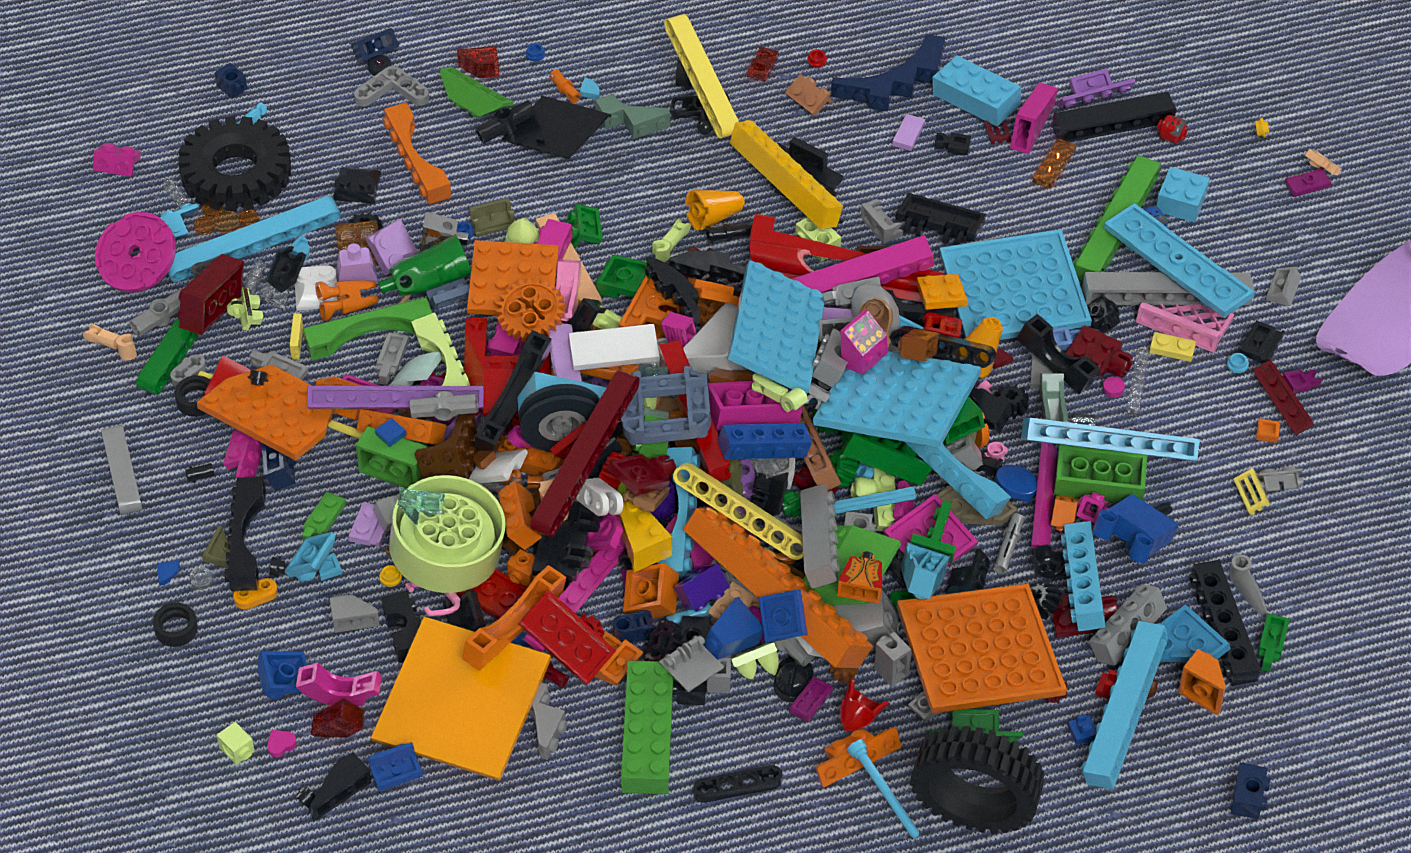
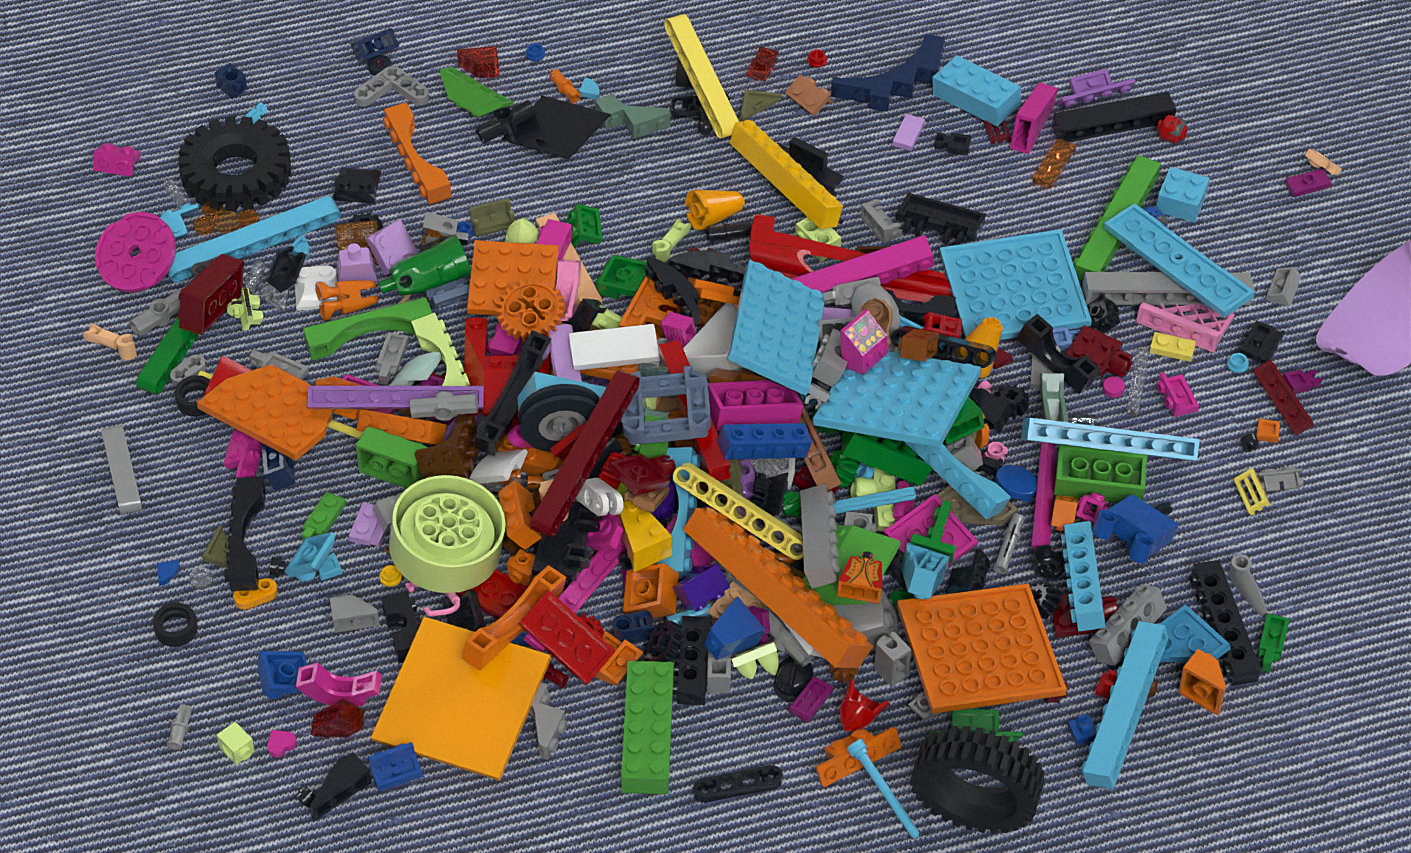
(179, 727): none -> light grey axle
(199, 472): black pin -> none
(258, 377): black plate -> none
(296, 336): light yellow tile -> none
(390, 432): blue tile -> none
(420, 501): clear light blue slope -> none
(484, 458): dark orange tile -> none
(691, 663): light grey hinge -> none
(756, 102): none -> olive tile
(782, 616): blue tile -> none
(788, 400): yellowish green piece -> none
(942, 291): light orange plate -> none
(1177, 395): none -> dark pink bracket
(1249, 441): none -> black hinge
(1250, 803): dark blue brick -> none
(1262, 127): yellow plate -> none

